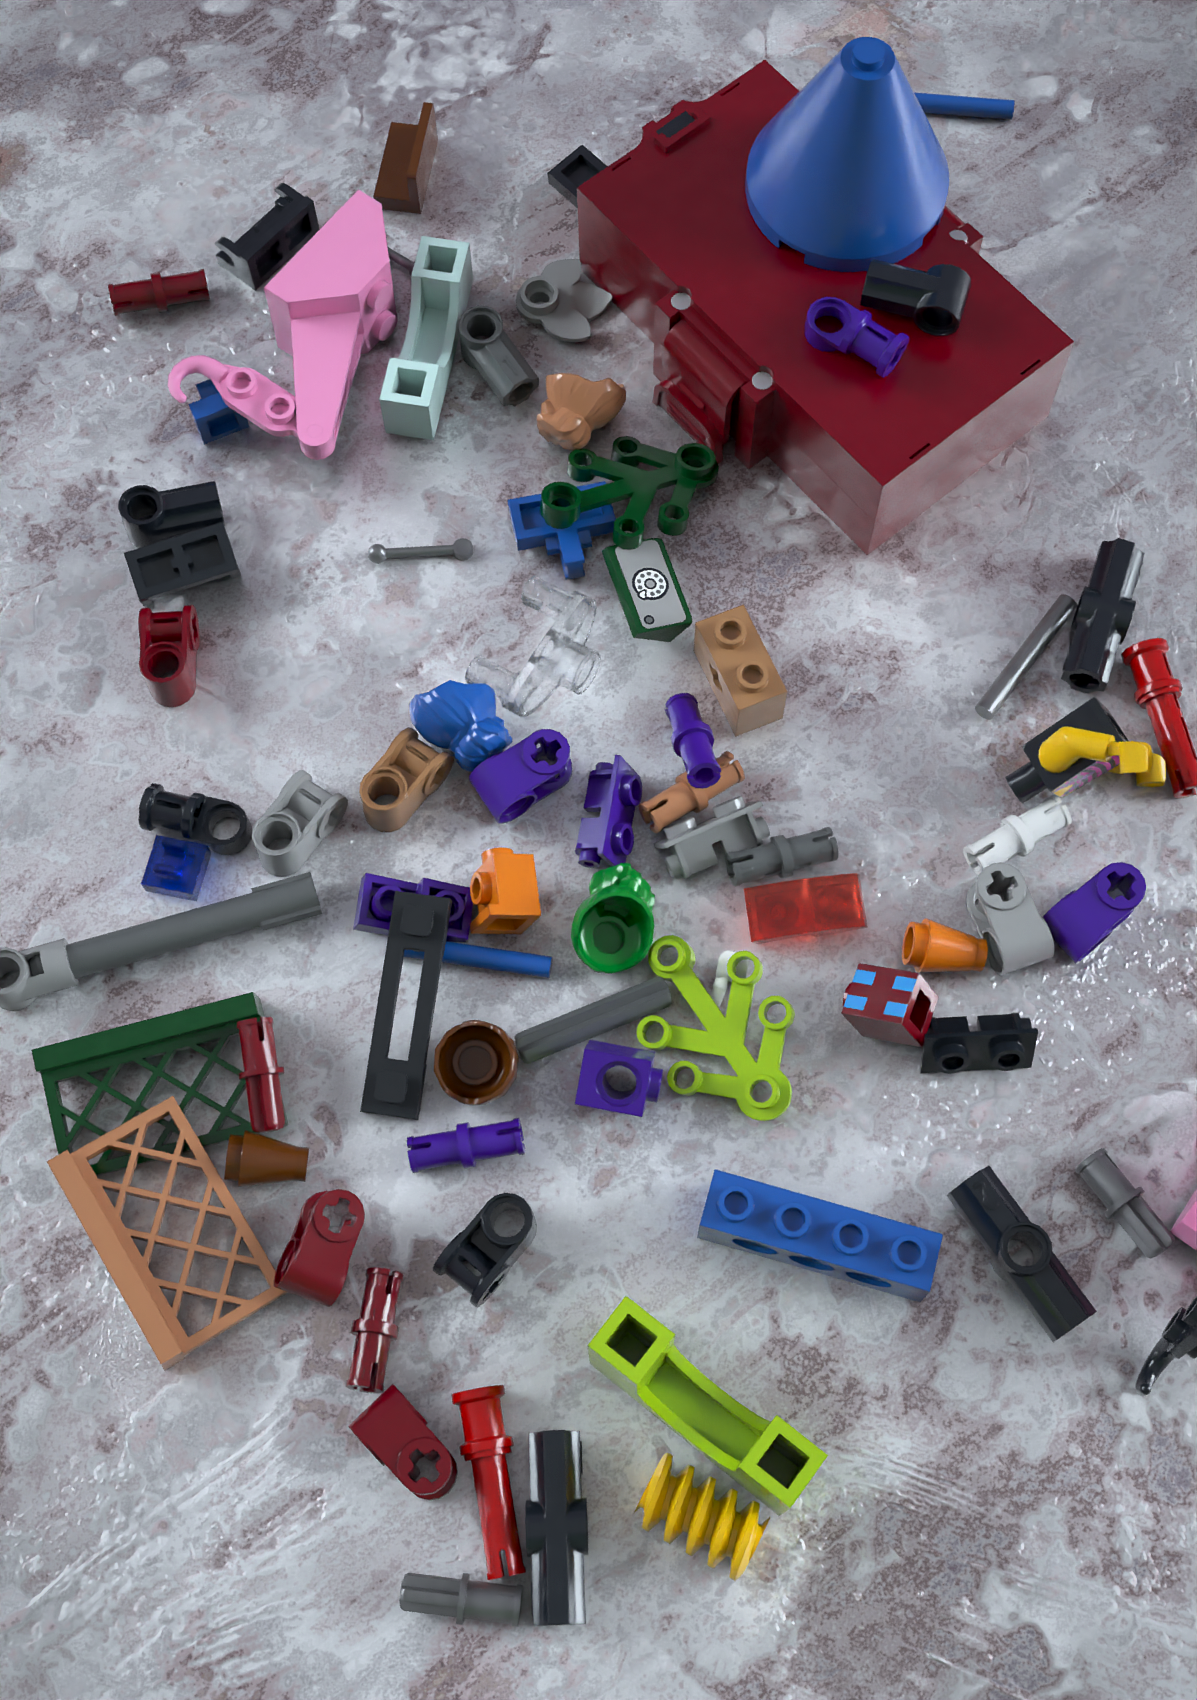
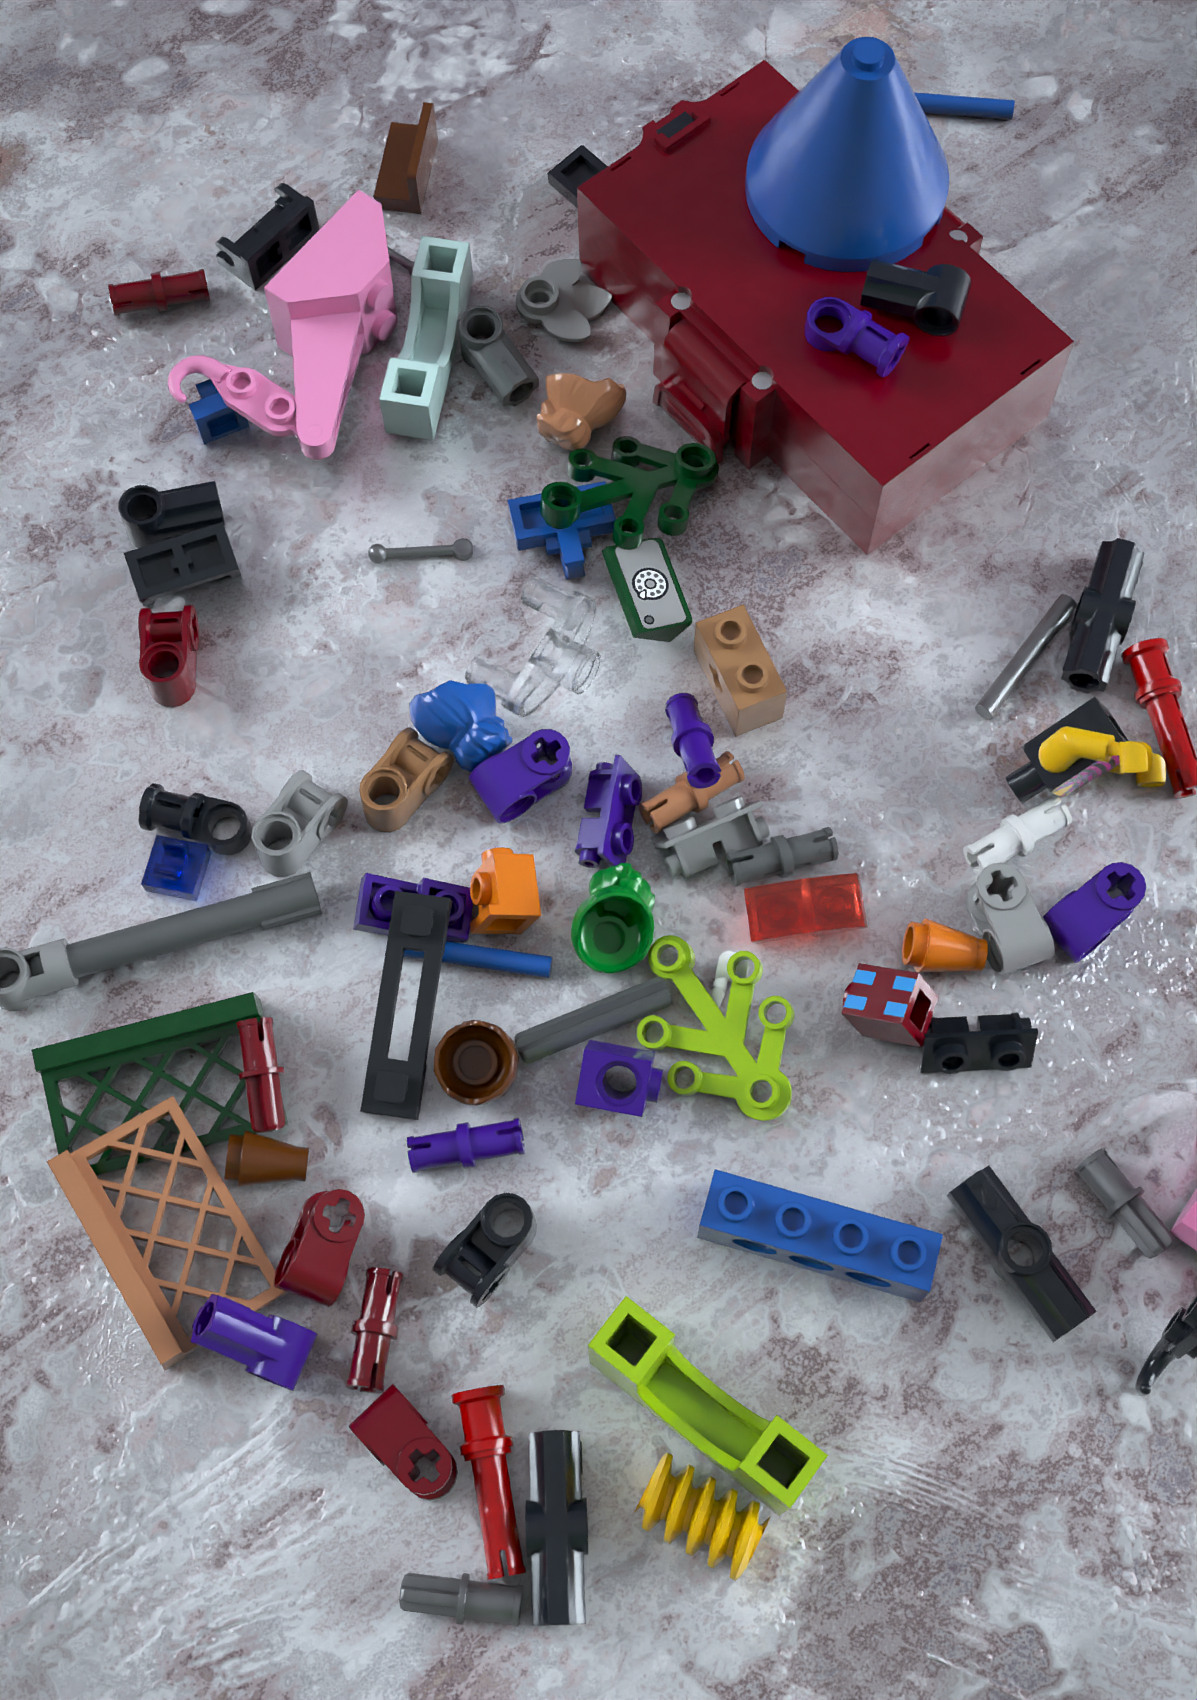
(265, 1345): none -> dark purple piece

